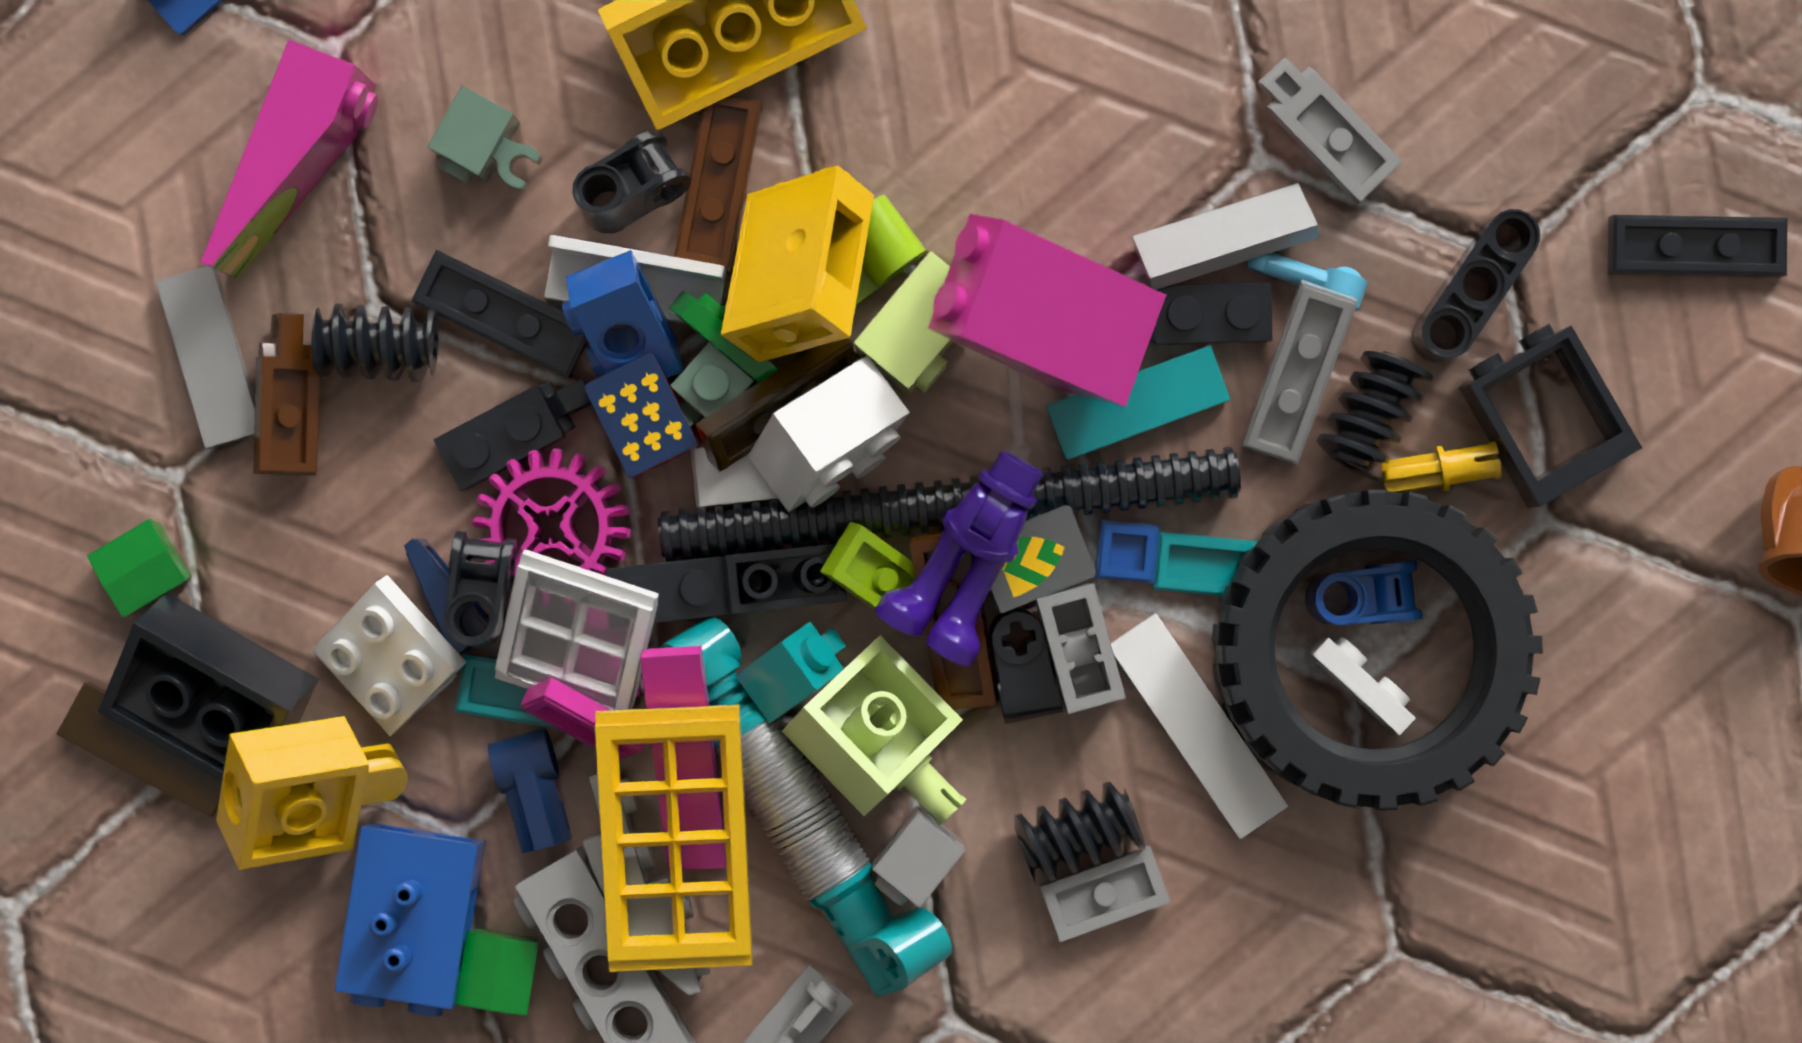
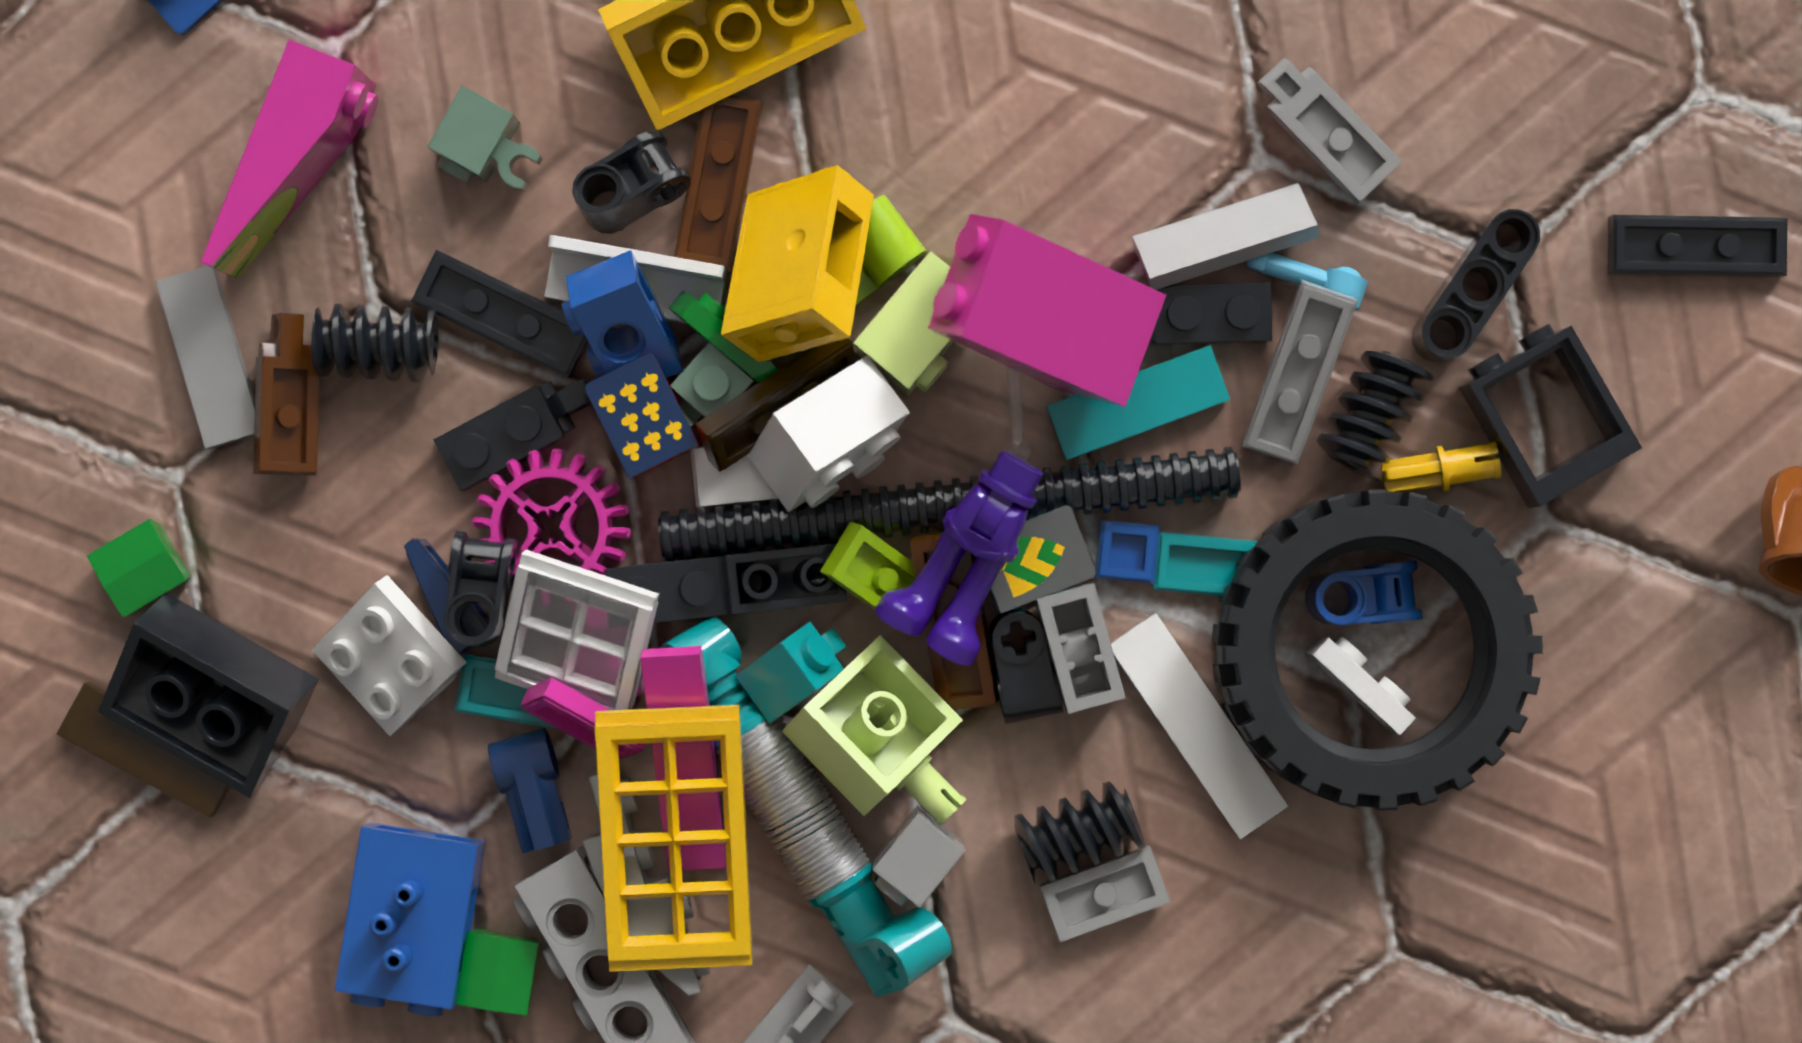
(301, 790): yellow brick -> none

